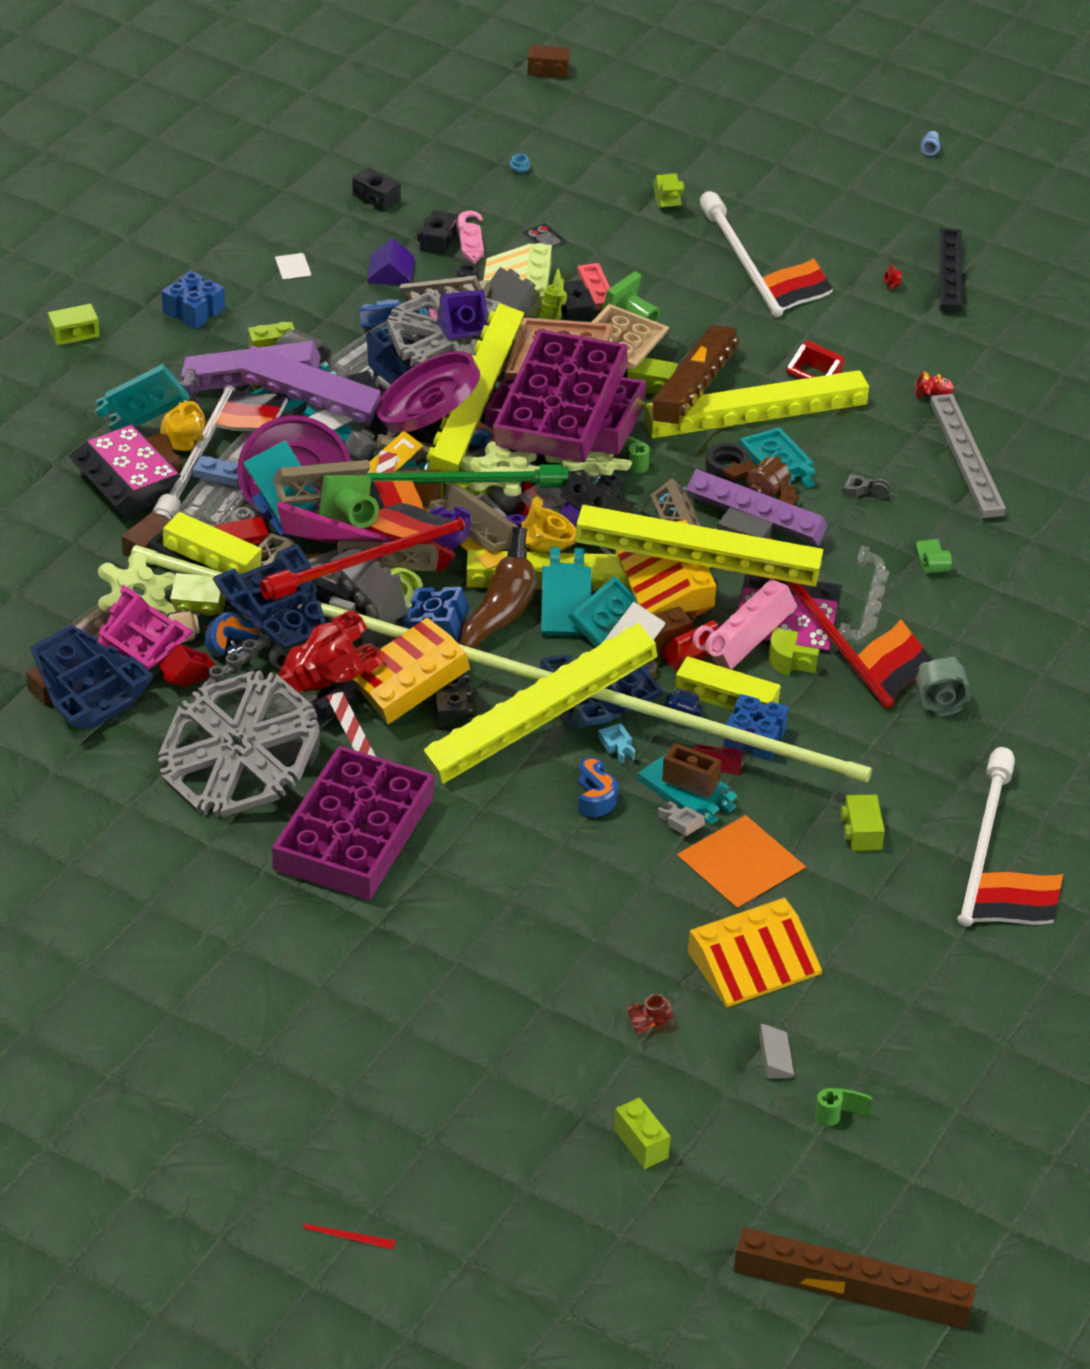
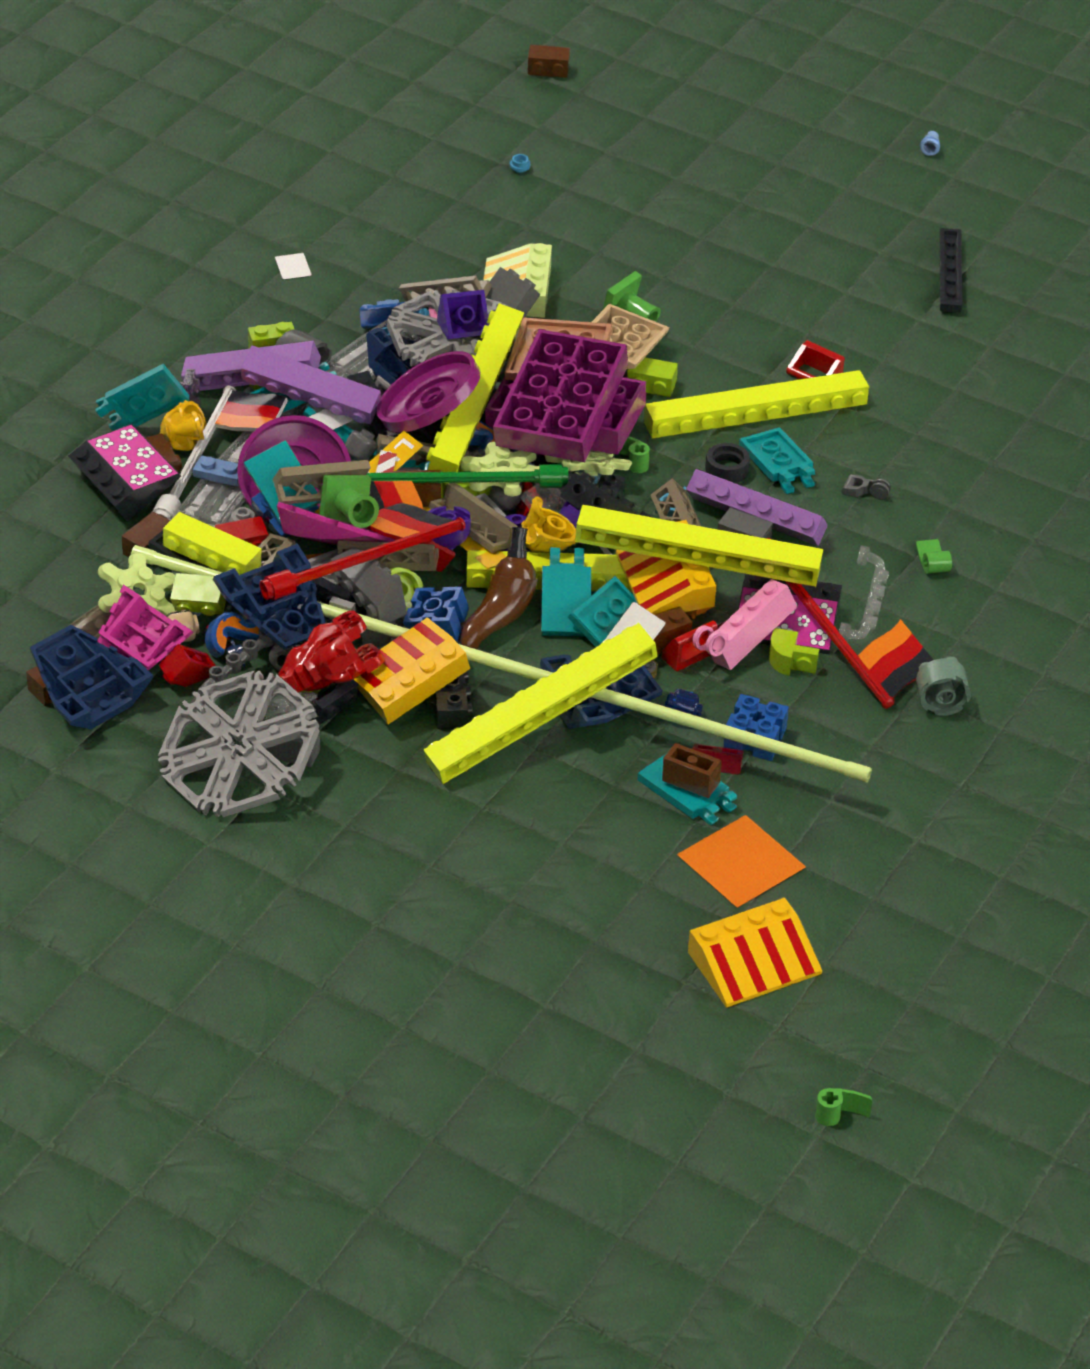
(73, 324): lime brick -> none
(193, 299): blue brick -> none
(349, 723): clear sticker -> none
(353, 822): magenta brick -> none
(376, 189): black brick -> none
(377, 1241): red sticker -> none
(391, 264): dark purple slope -> none
(438, 232): black brick -> none
(467, 270): black tile -> none
(470, 237): bright pink plate -> none
(545, 235): black sticker -> none
(553, 299): lime hinge -> none
(578, 303): black brick -> none
(596, 282): coral plate -> none
(601, 789): blue animal -> none
(617, 740): medium azure plate -> none
(642, 1133): lime brick -> none
(652, 1013): clear red plate -> none
(668, 190): lime brick -> none
(681, 820): light grey plate -> none
(695, 374): reddish brown brick -> none
(721, 685): neon yellow brick -> none
(768, 478): reddish brown helmet -> none
(775, 1052): light grey slope -> none
(779, 289): flag -> none
(854, 1278): reddish brown brick -> none
(863, 822): lime brick -> none
(892, 277): red plate -> none
(932, 385): red animal -> none
(967, 456): light grey plate -> none
(1005, 894): flag -> none

